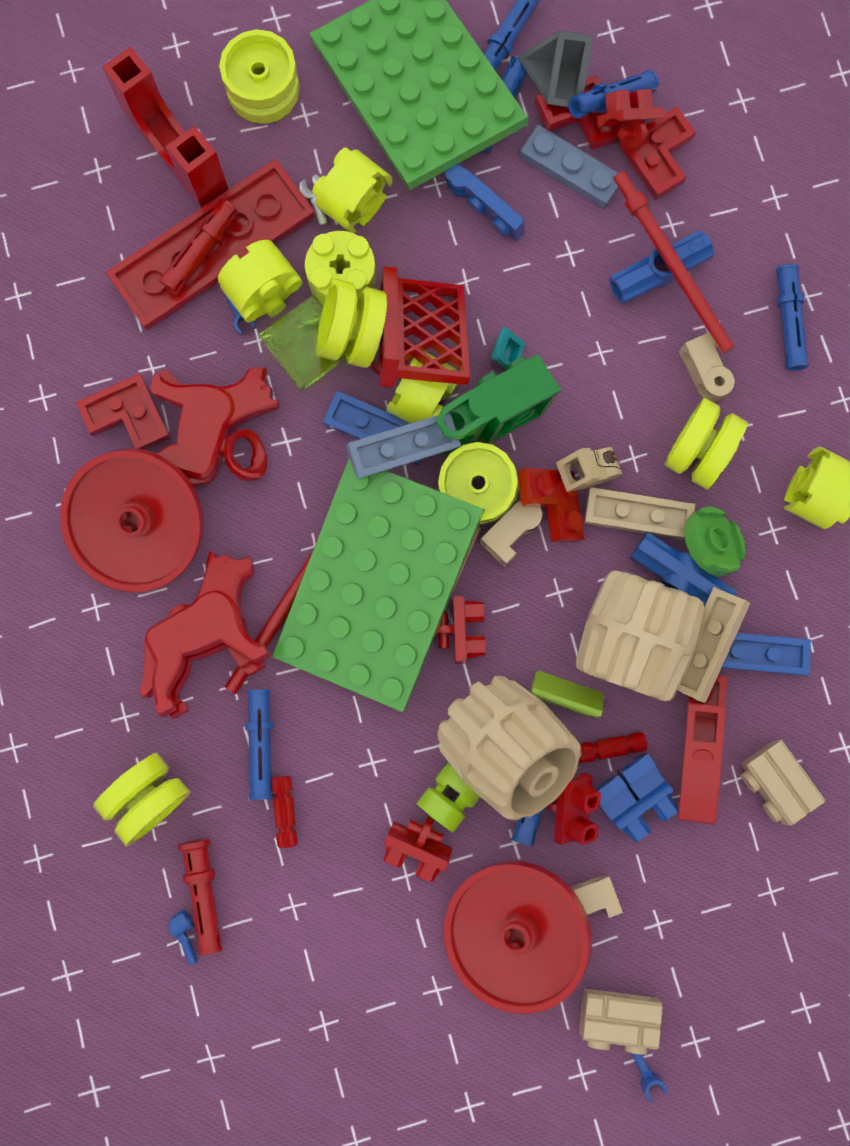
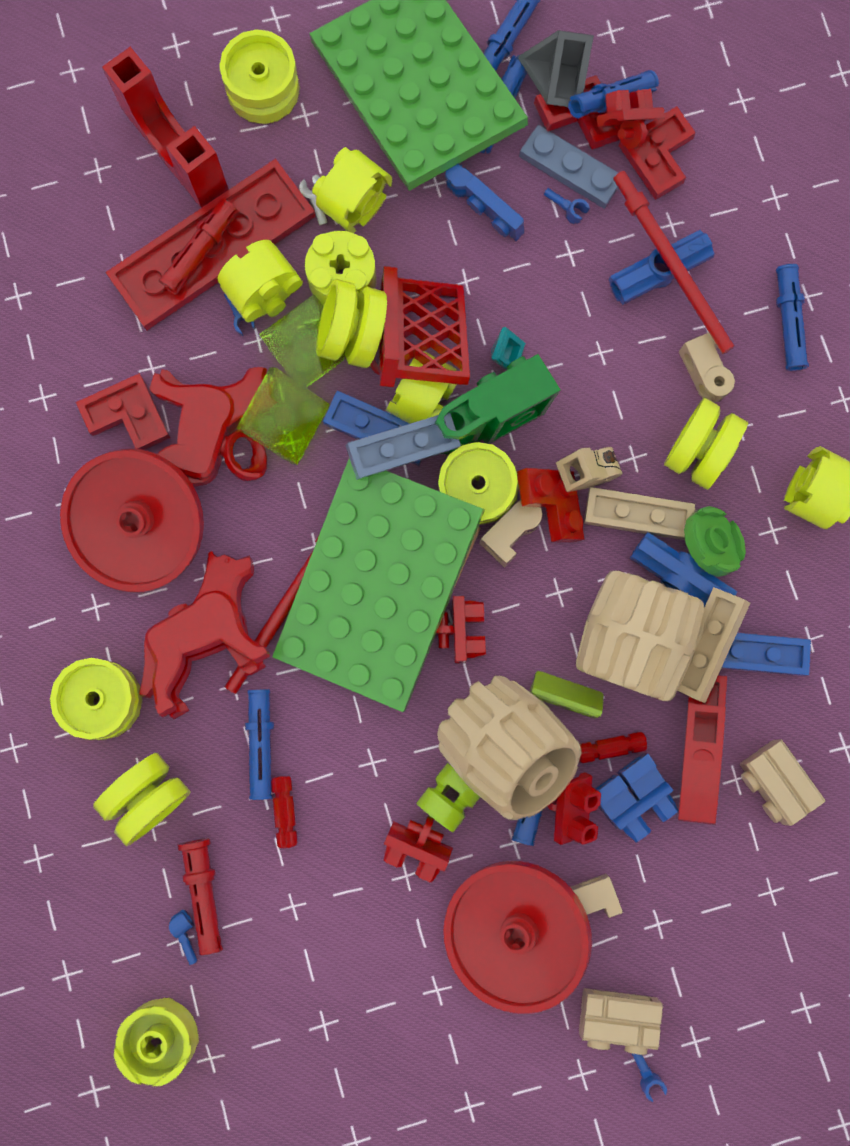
(74, 699): none -> neon yellow wheel
(159, 1064): none -> neon yellow brick
(283, 415): none -> clear neon green plate
(568, 206): none -> blue hand

